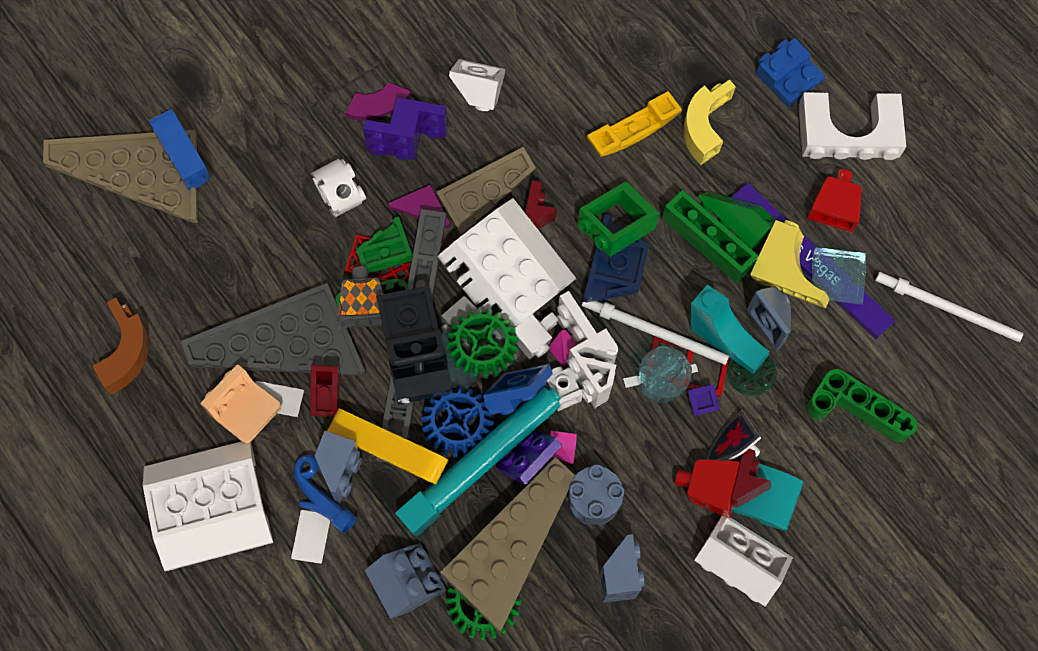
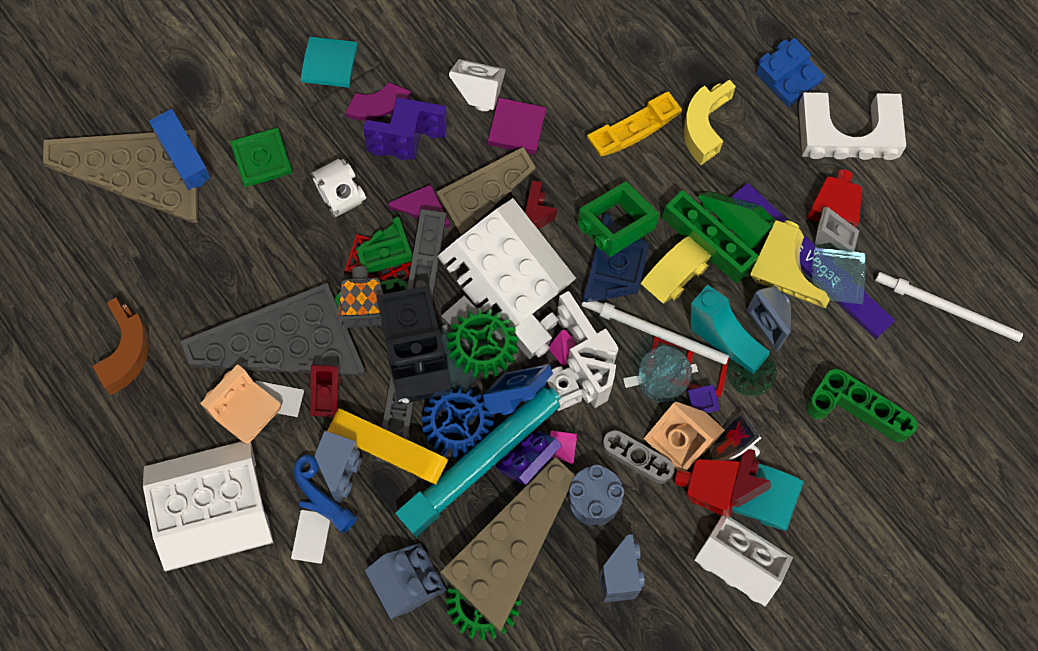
(261, 157): none -> green tile
(329, 62): none -> teal slope
(517, 125): none -> magenta tile
(640, 468): none -> light grey beam
(676, 269): none -> light yellow brick
(683, 435): none -> light nougat slope
(836, 231): none -> light grey slope

